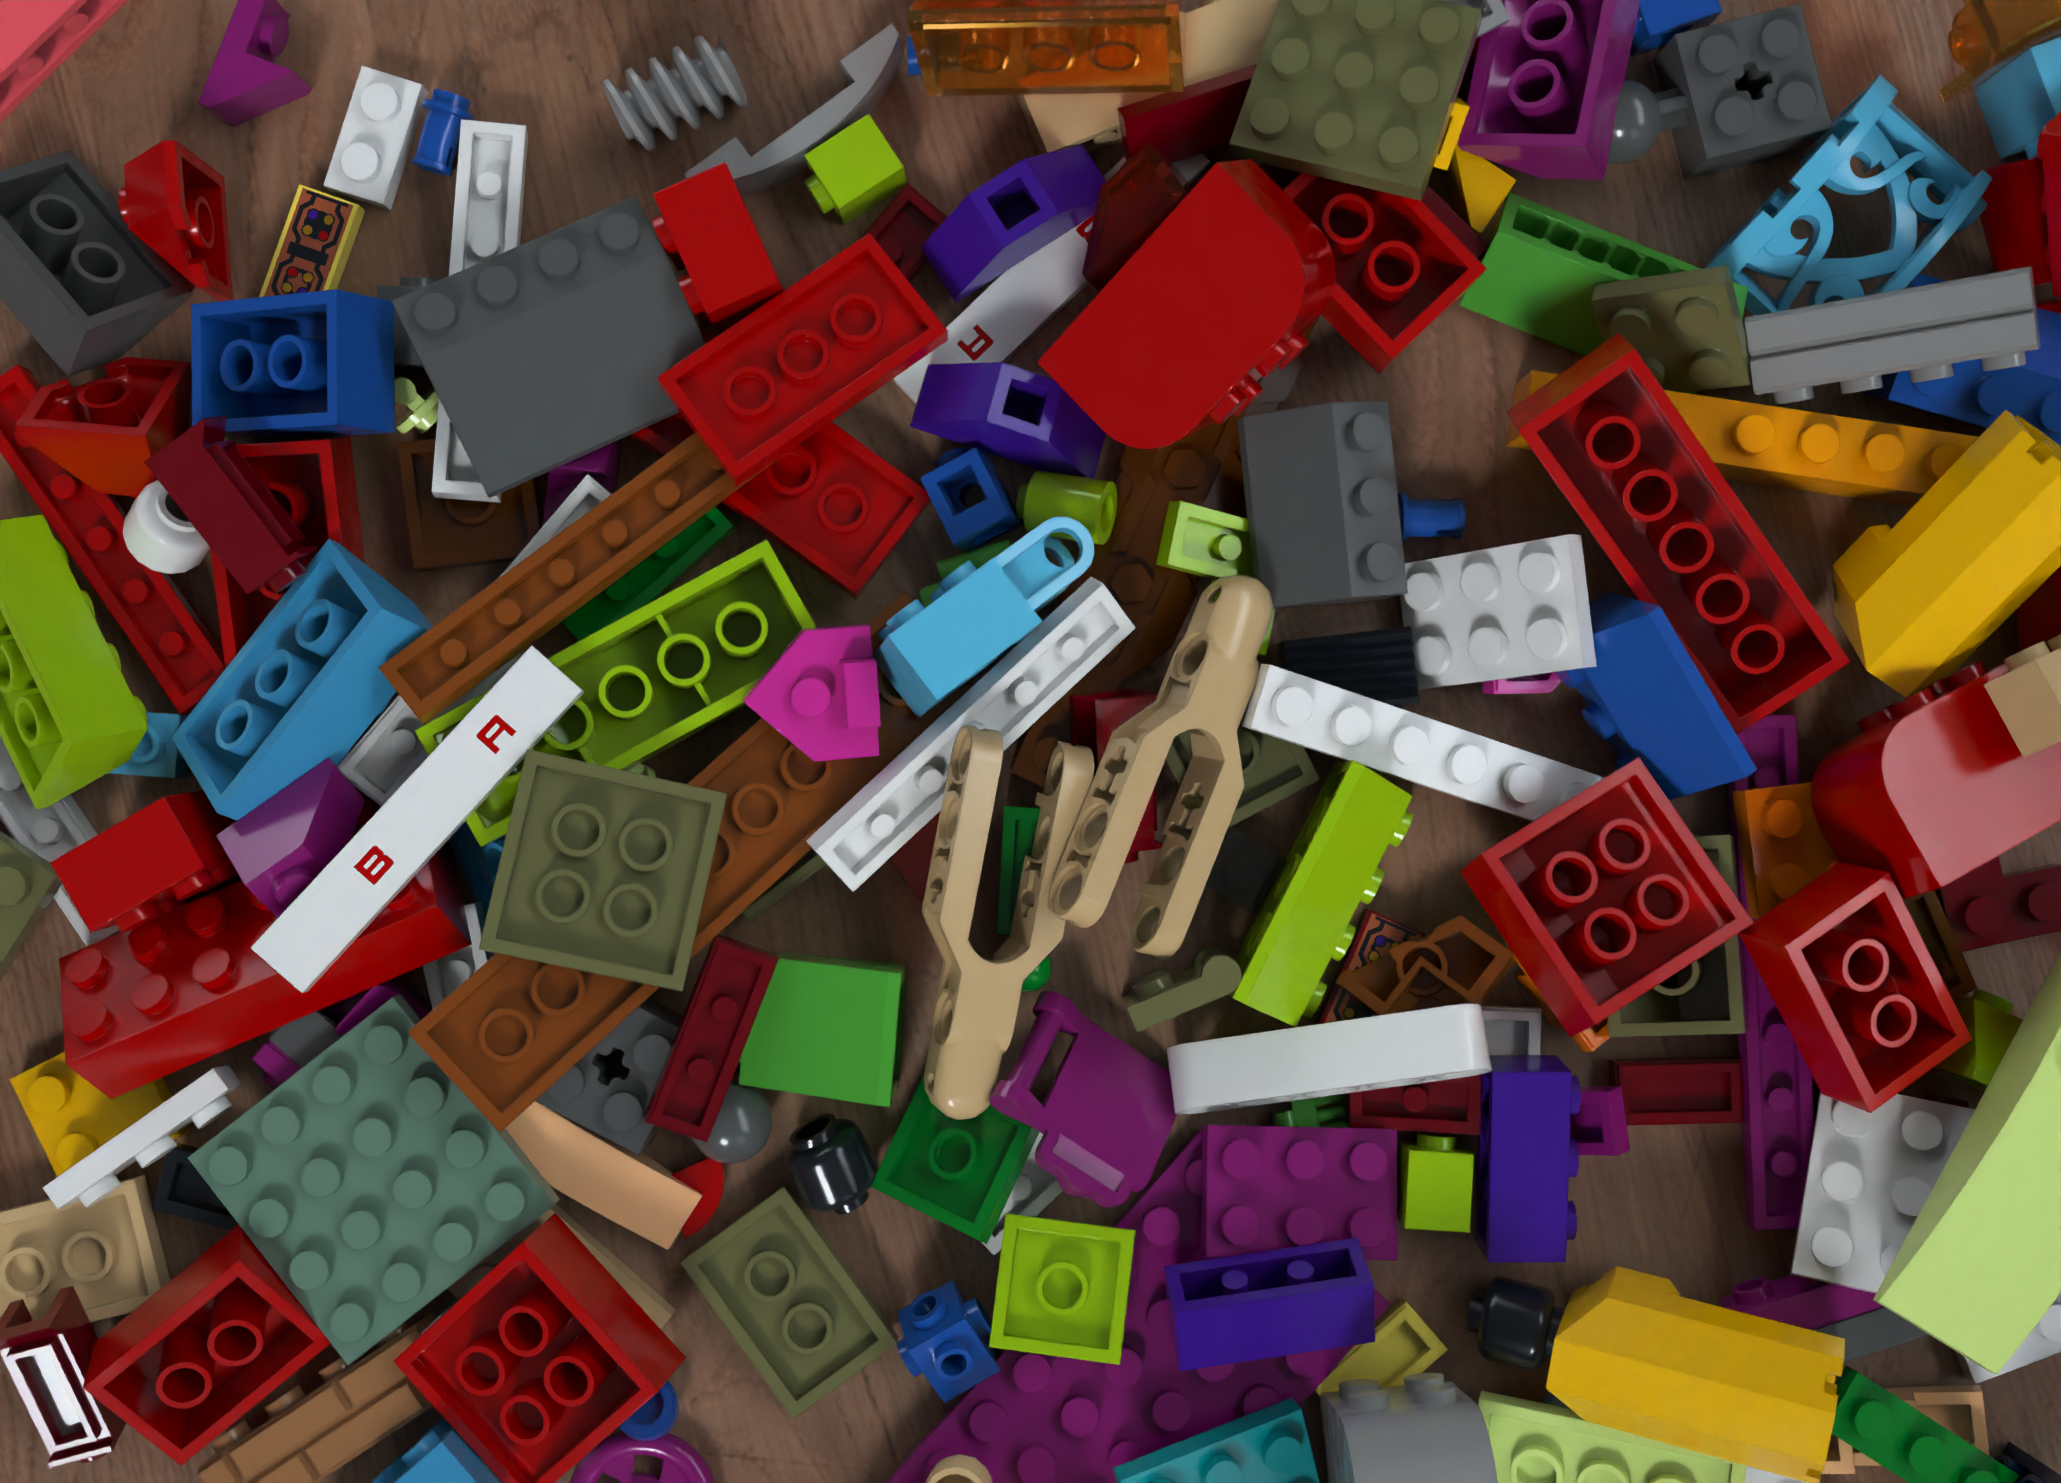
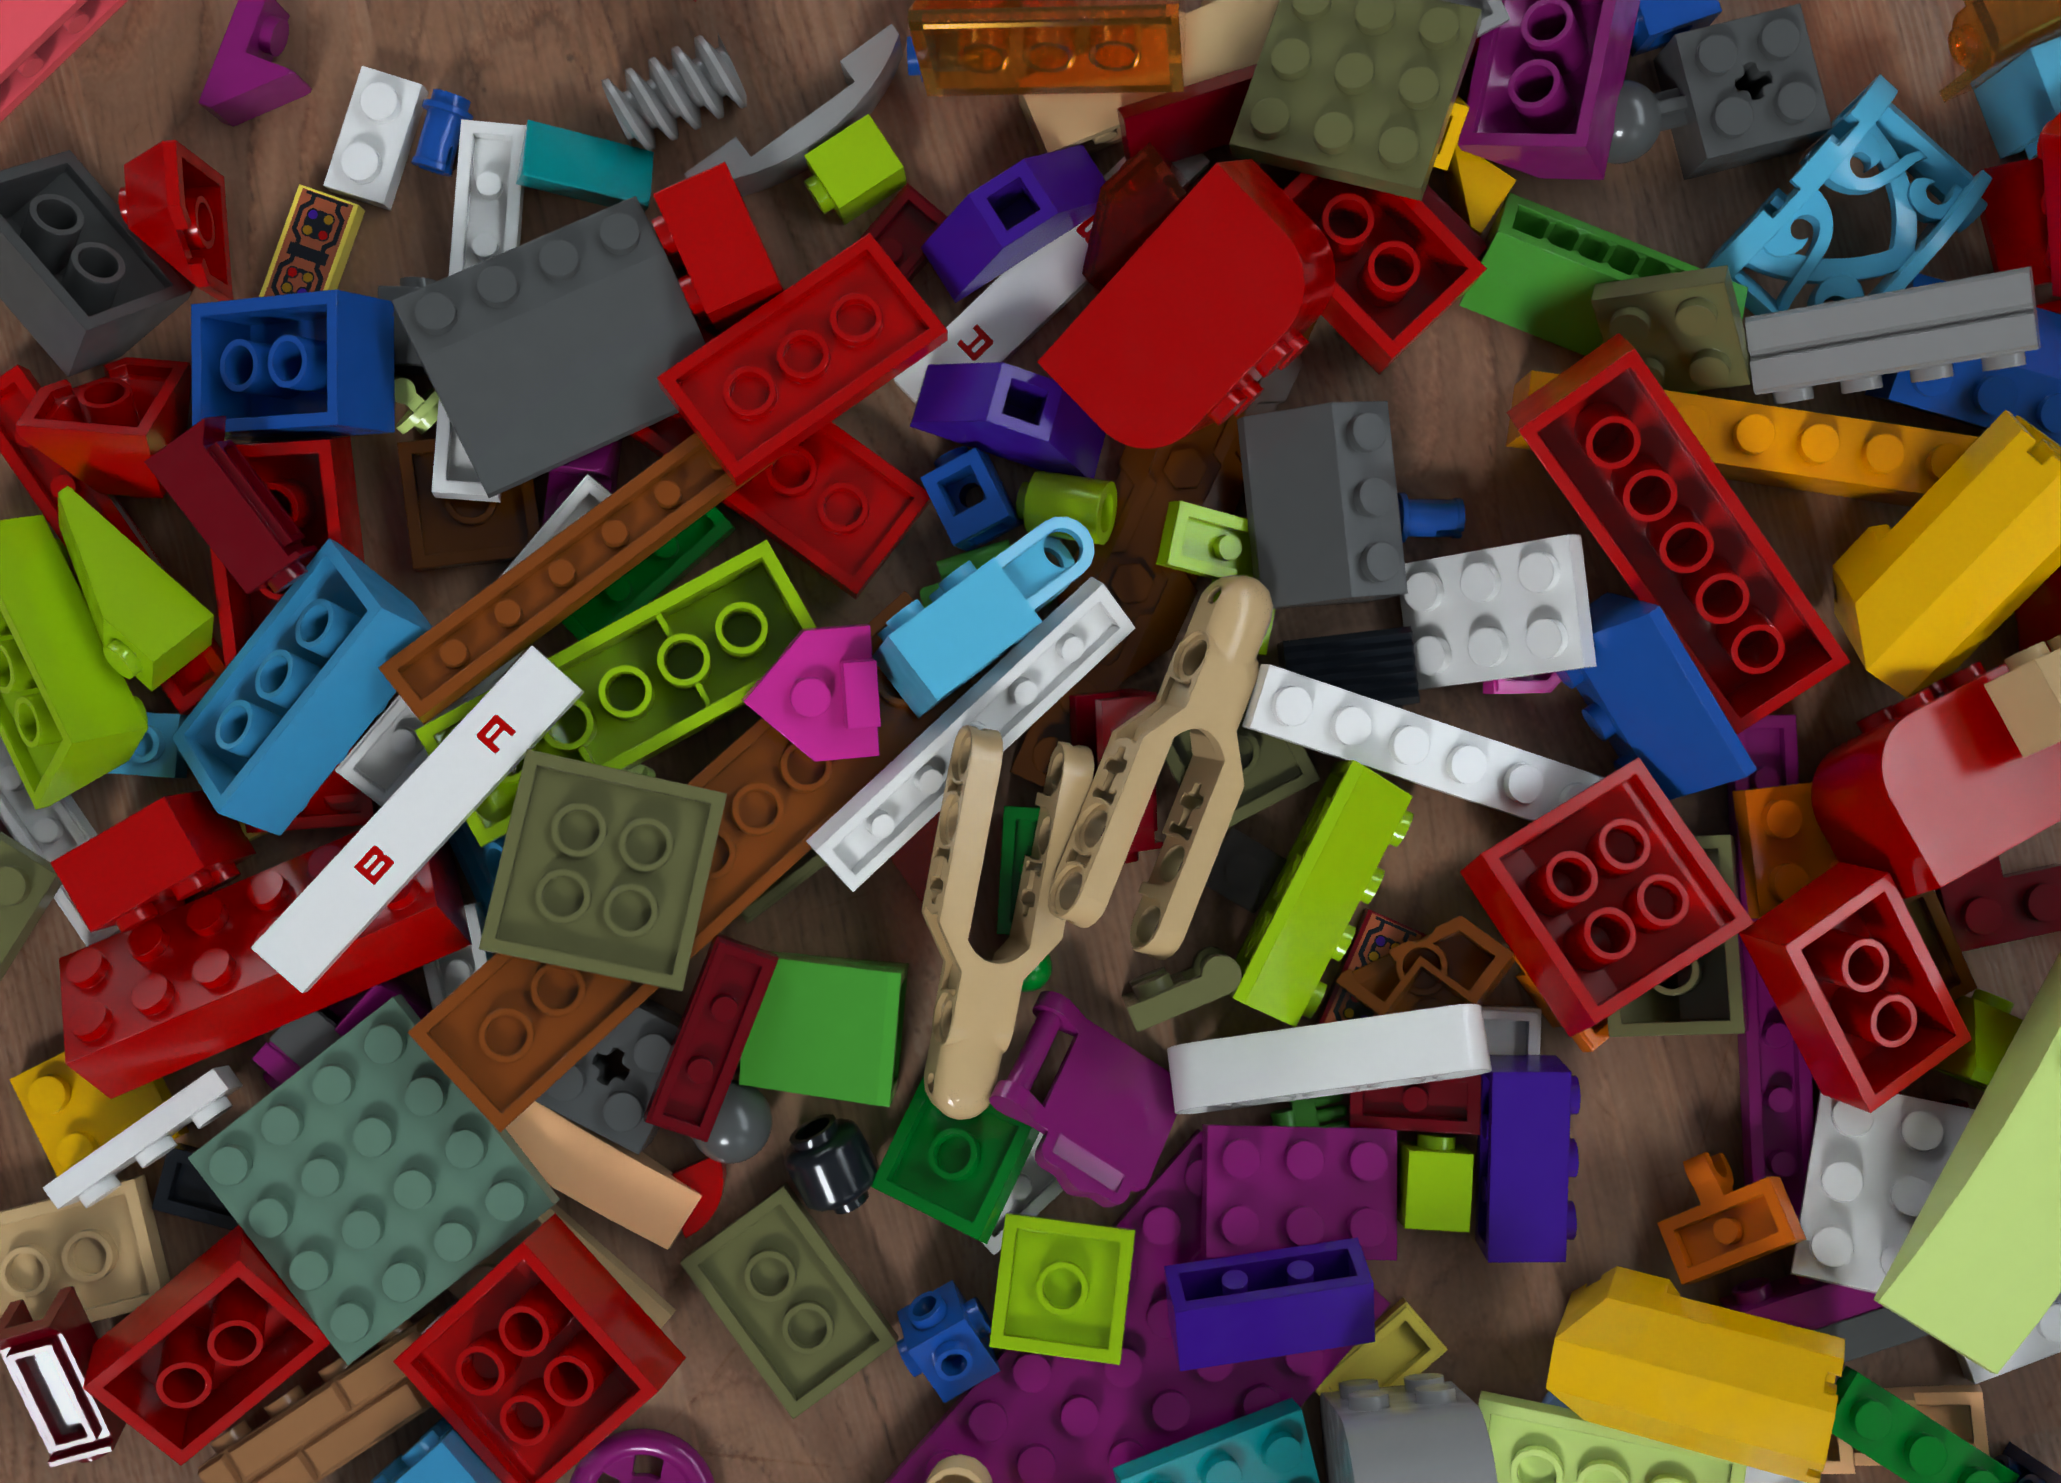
(138, 609): none -> lime slope
(161, 533): white head -> none
(293, 835): magenta slope -> none
(584, 166): none -> teal slope
(654, 1417): blue tile -> none
(1514, 1322): black head -> none
(1601, 1122): magenta plate -> none
(1680, 1090): dark red tile -> none
(1728, 1224): none -> orange plate

